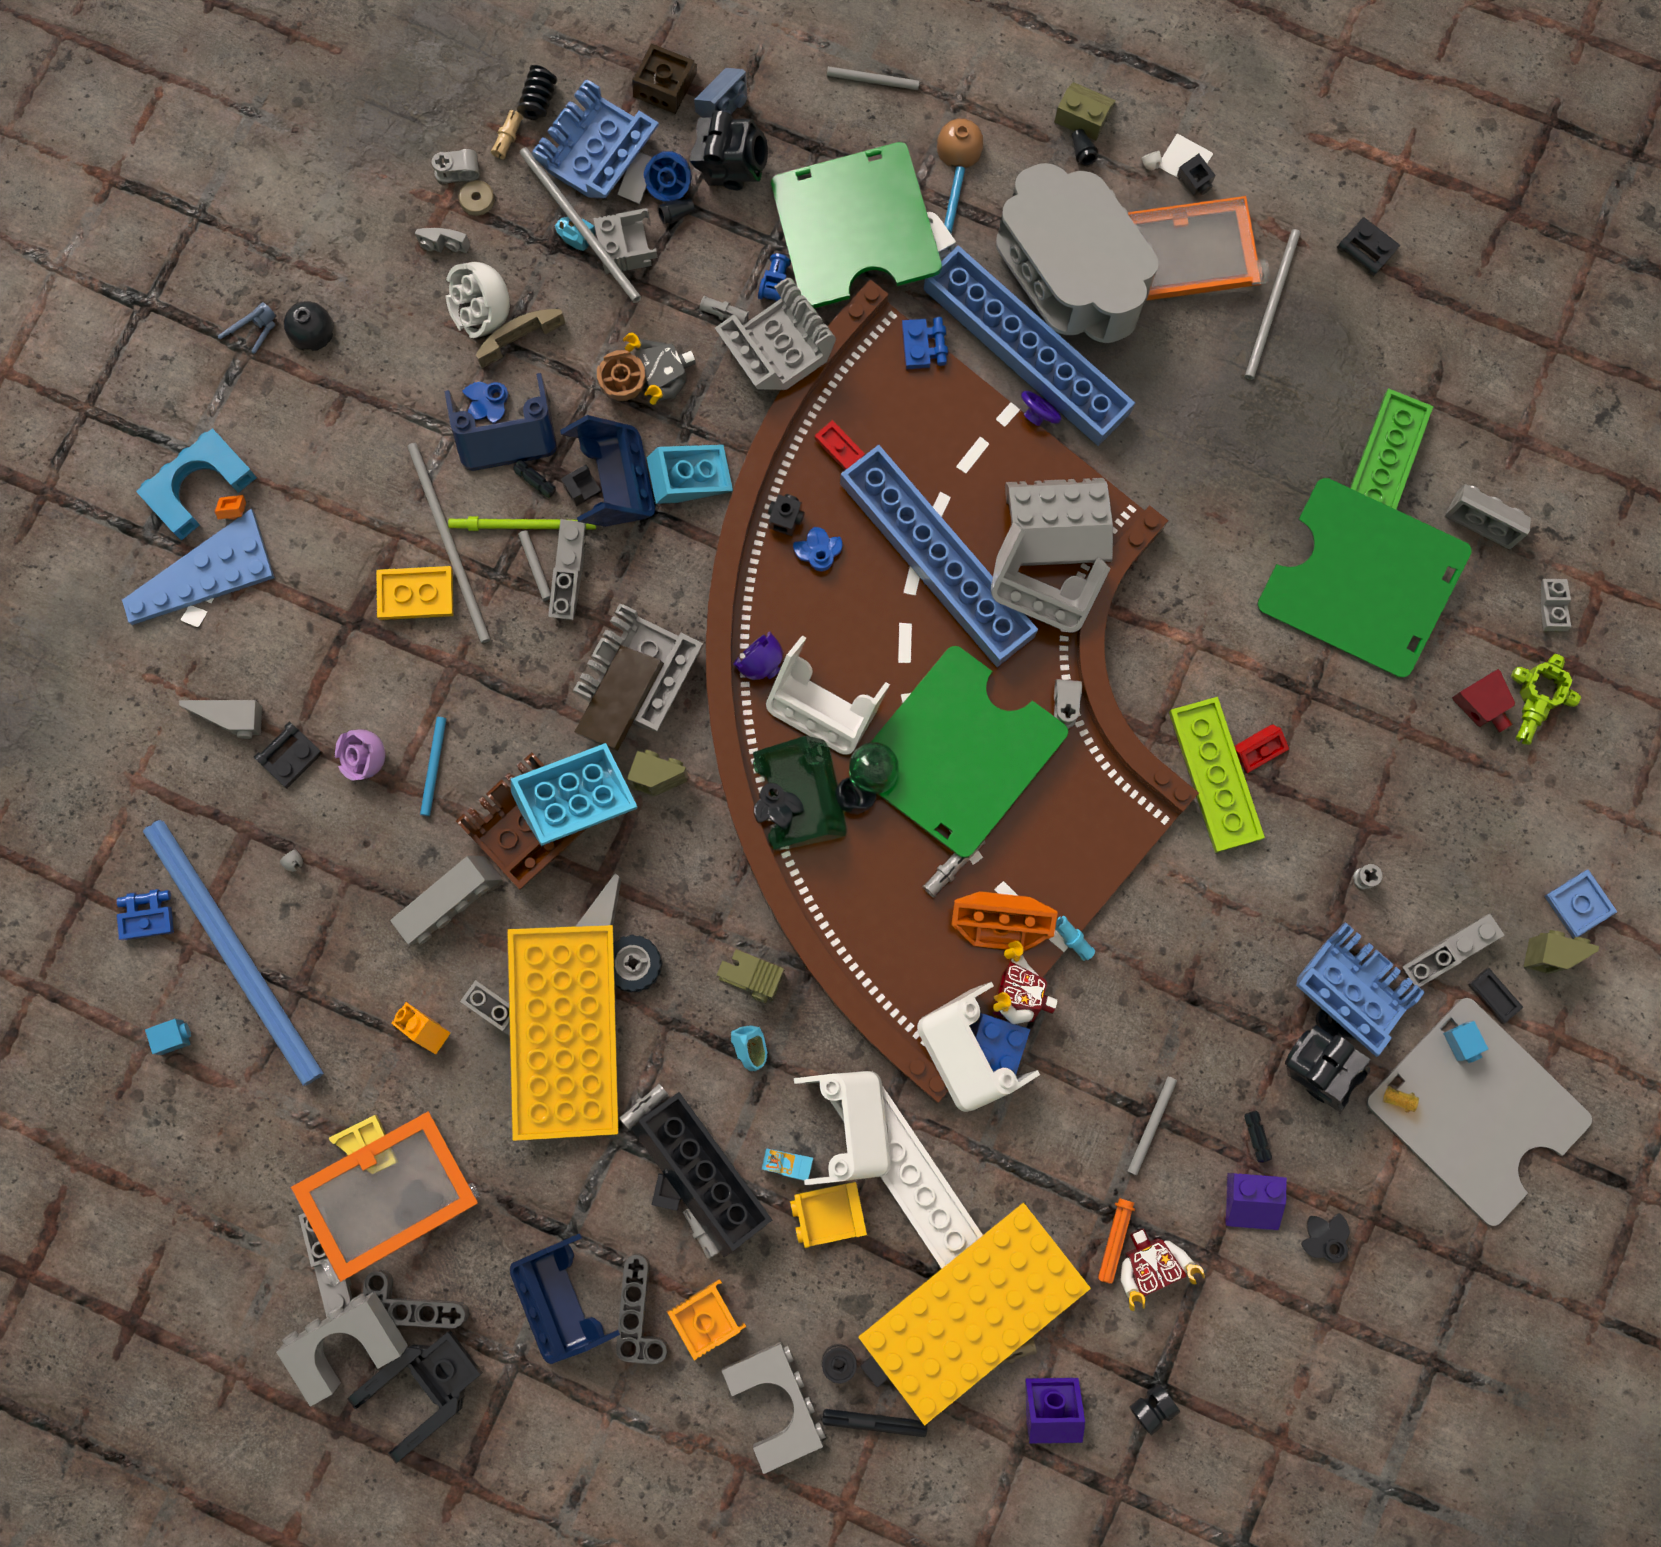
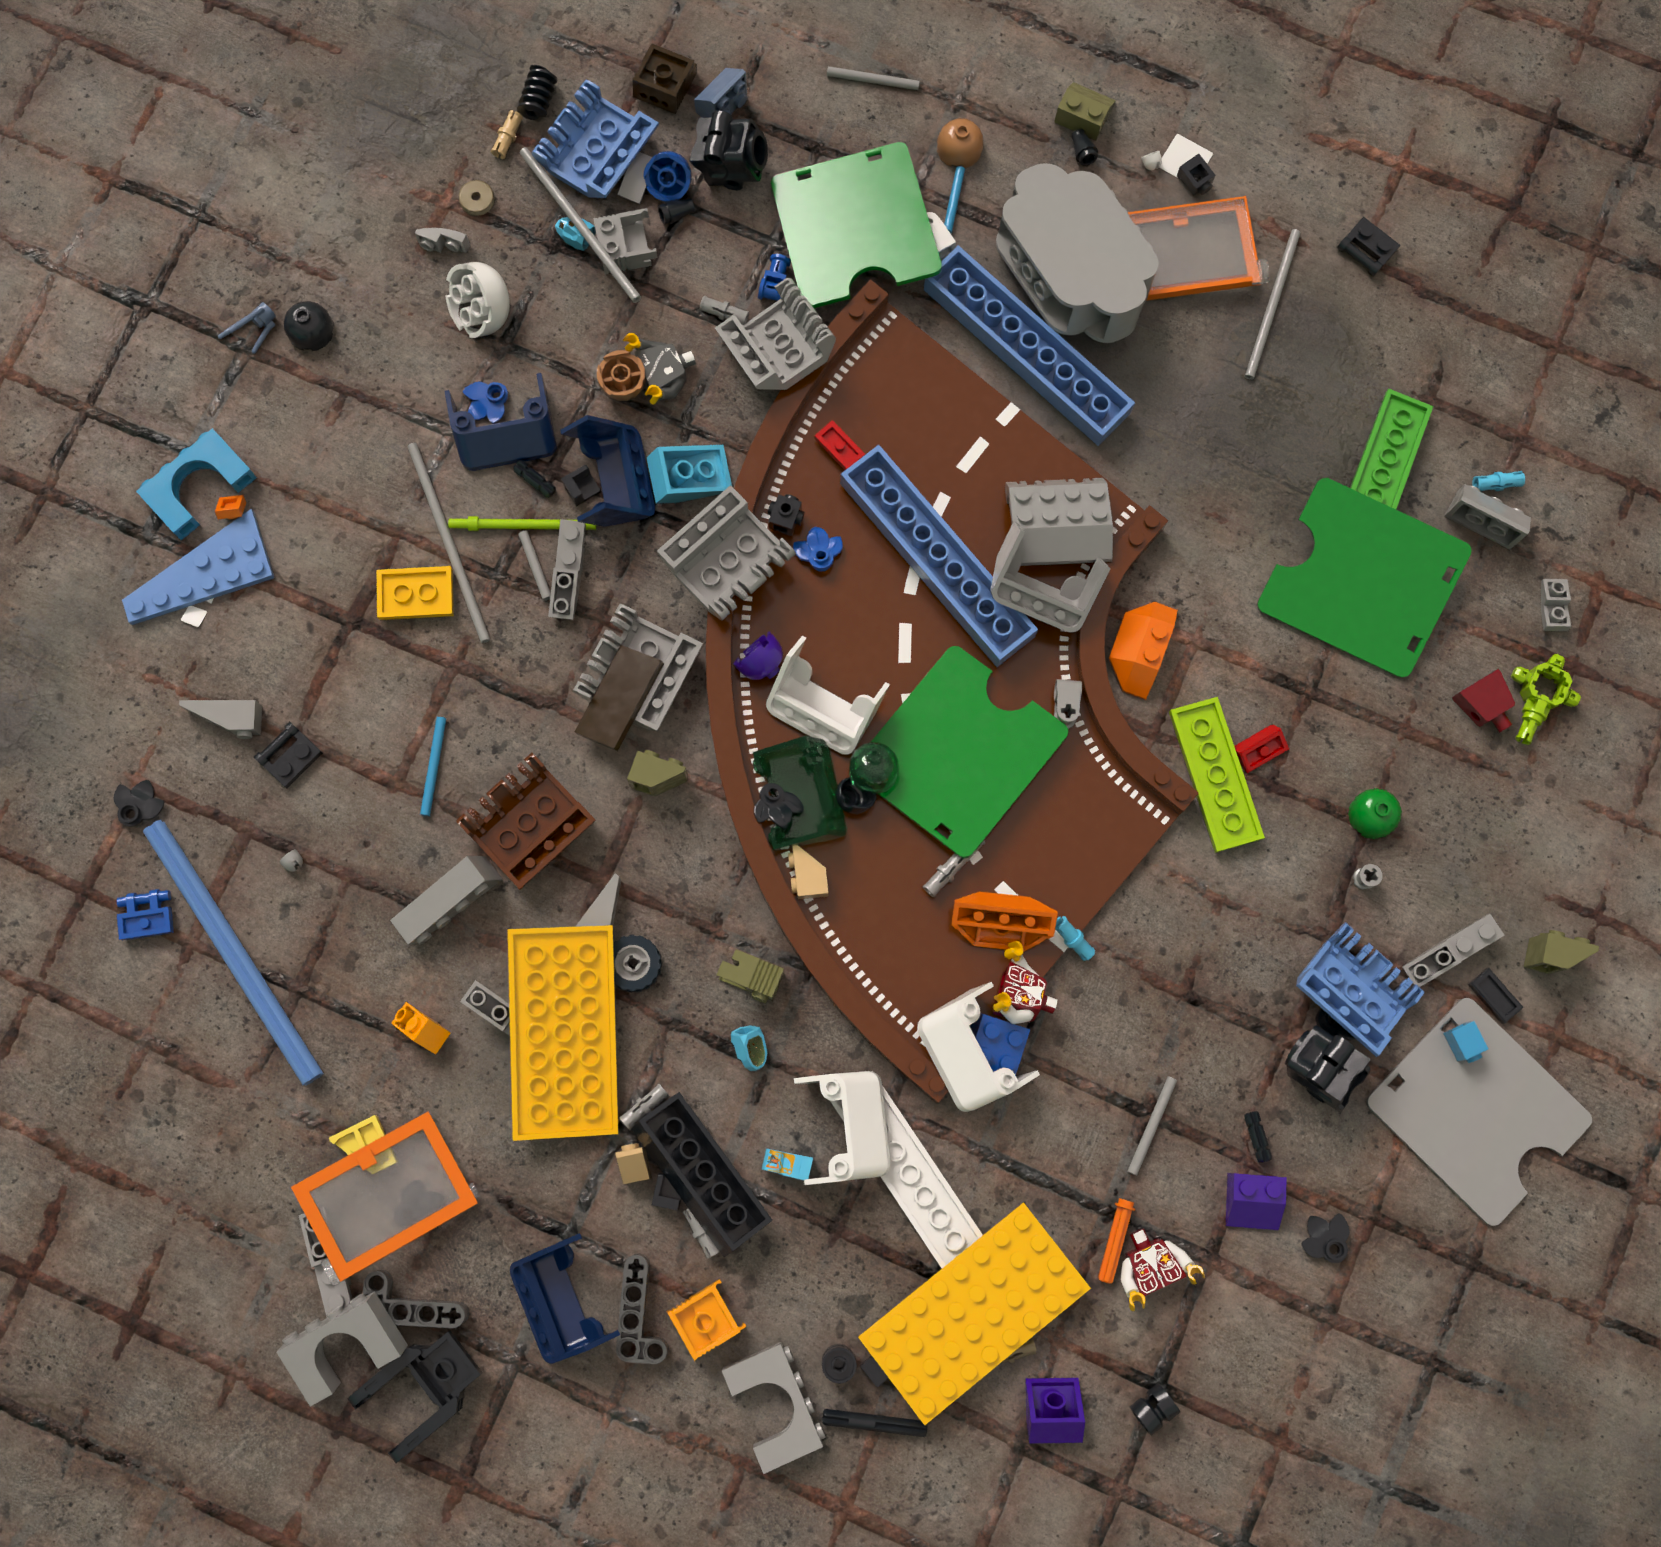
(137, 799): none -> black plate
(168, 1036): dark azure brick -> none
(360, 754): lavender cylinder -> none
(458, 166): light grey piece -> none
(545, 319): dark tan slope -> none
(572, 794): medium azure slope -> none
(633, 1163): none -> tan slope
(724, 553): none -> light grey slope
(810, 875): none -> tan slope
(828, 1214): yellow panel -> none
(916, 343): blue plate -> none
(1039, 409): dark purple piece -> none
(1141, 647): none -> orange wedge
(1375, 813): none -> green cylinder
(1401, 1099): clear yellow pin -> none
(1499, 481): none -> medium azure pin
(1580, 904): medium blue tile -> none

